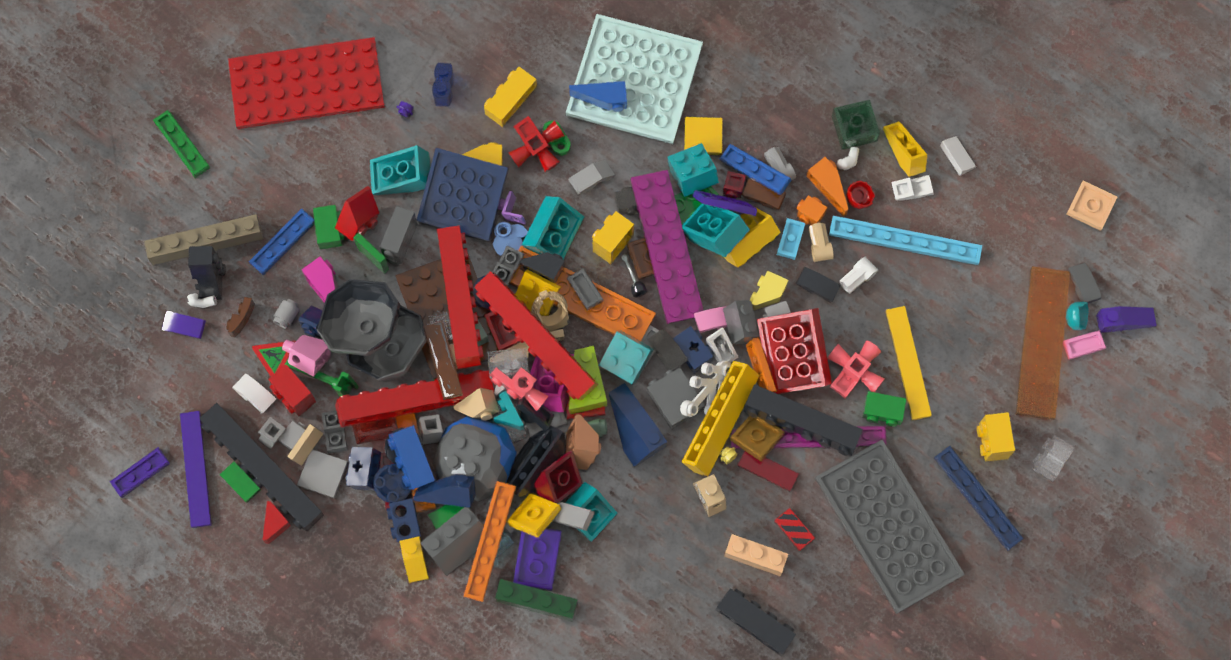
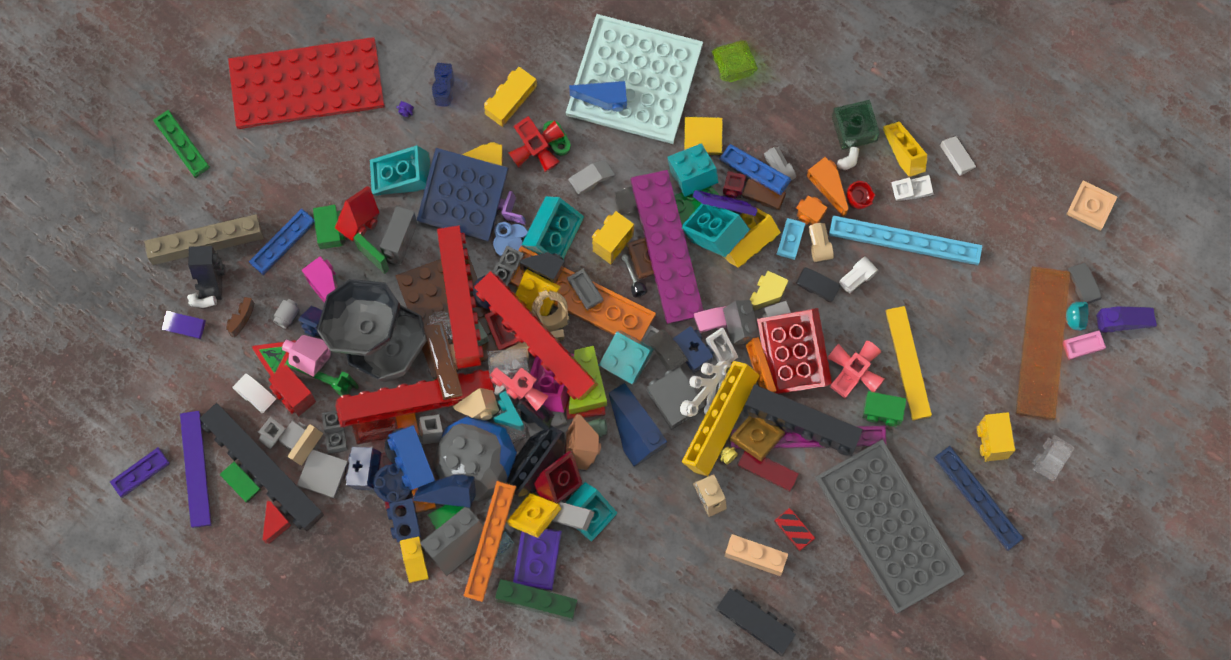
(734, 61): none -> clear neon green slope

